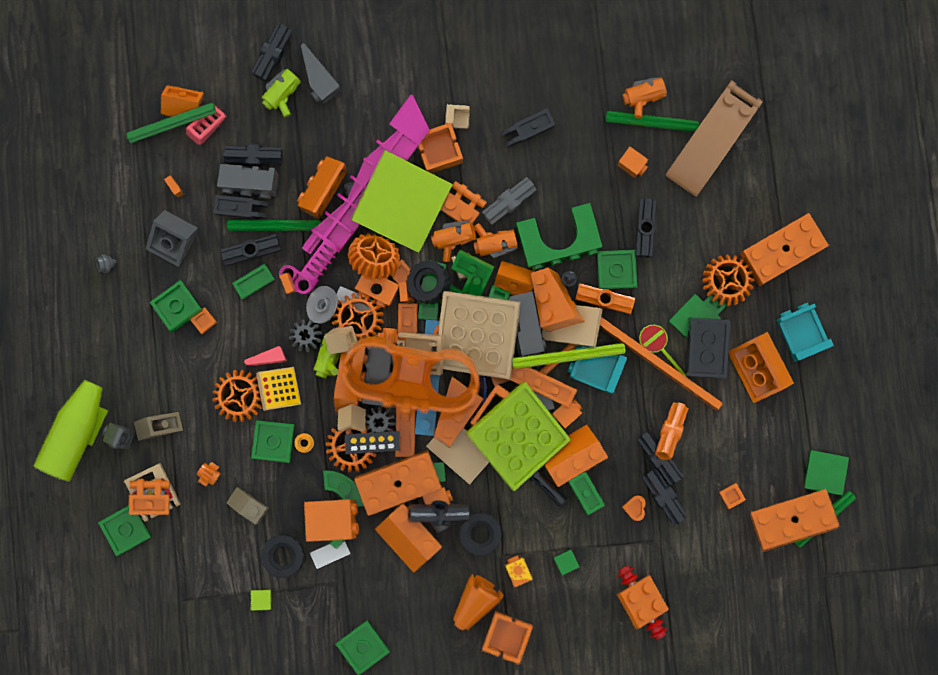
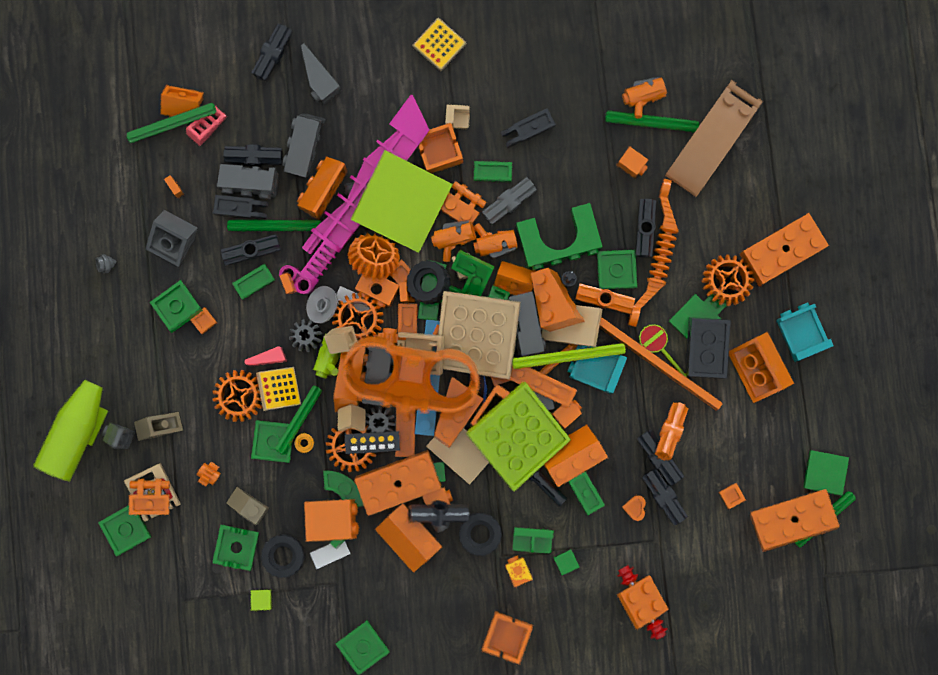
(223, 553): none -> green piece
(278, 90): lime piece -> none
(298, 420): none -> green axle
(302, 144): none -> dark grey wedge
(439, 44): none -> yellow tile
(476, 602): orange cone -> none
(493, 171): none -> green tile
(532, 540): none -> green panel
(669, 227): none -> orange piece

